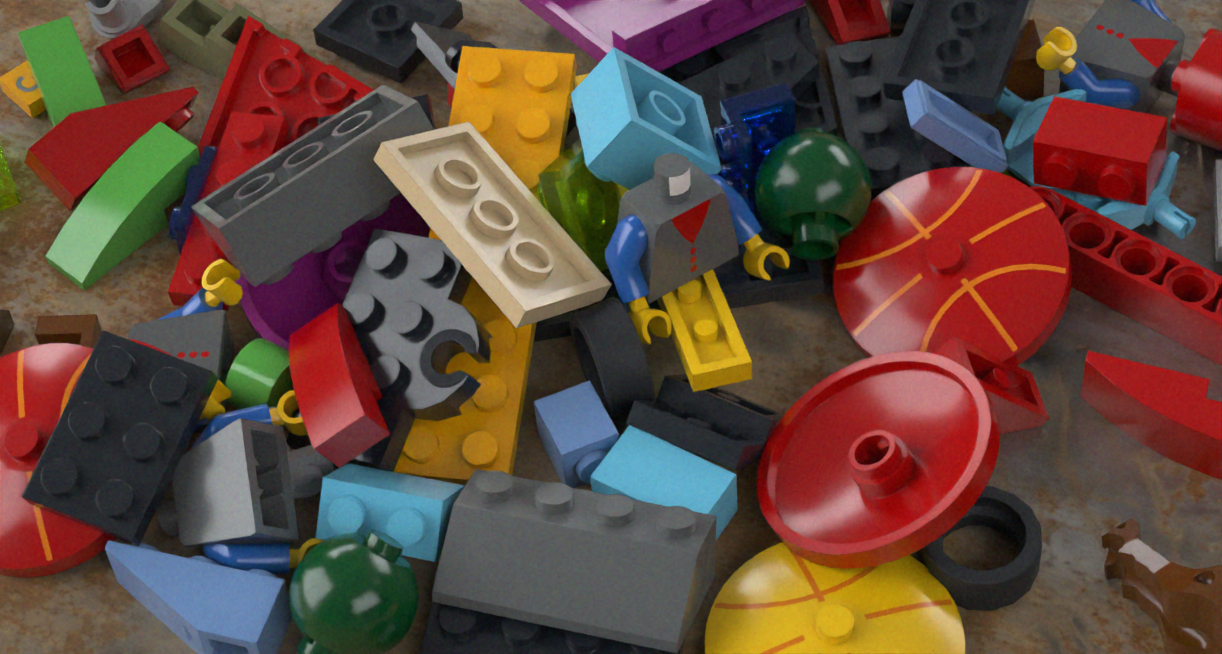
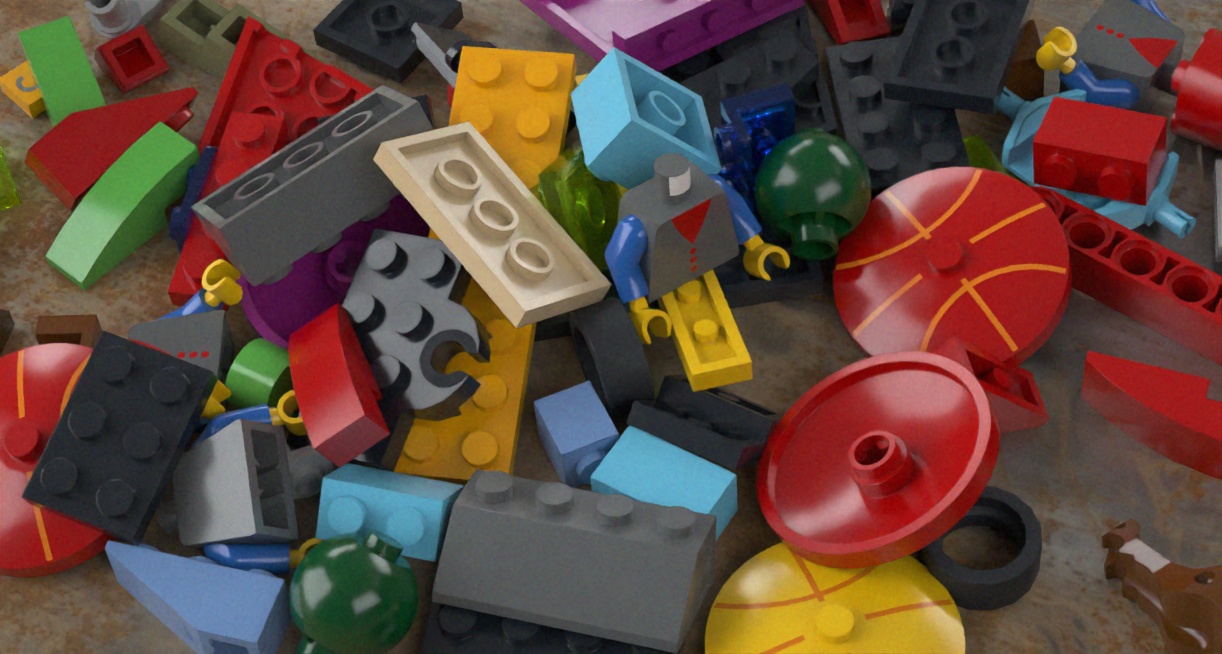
(954, 127): medium blue tile -> none

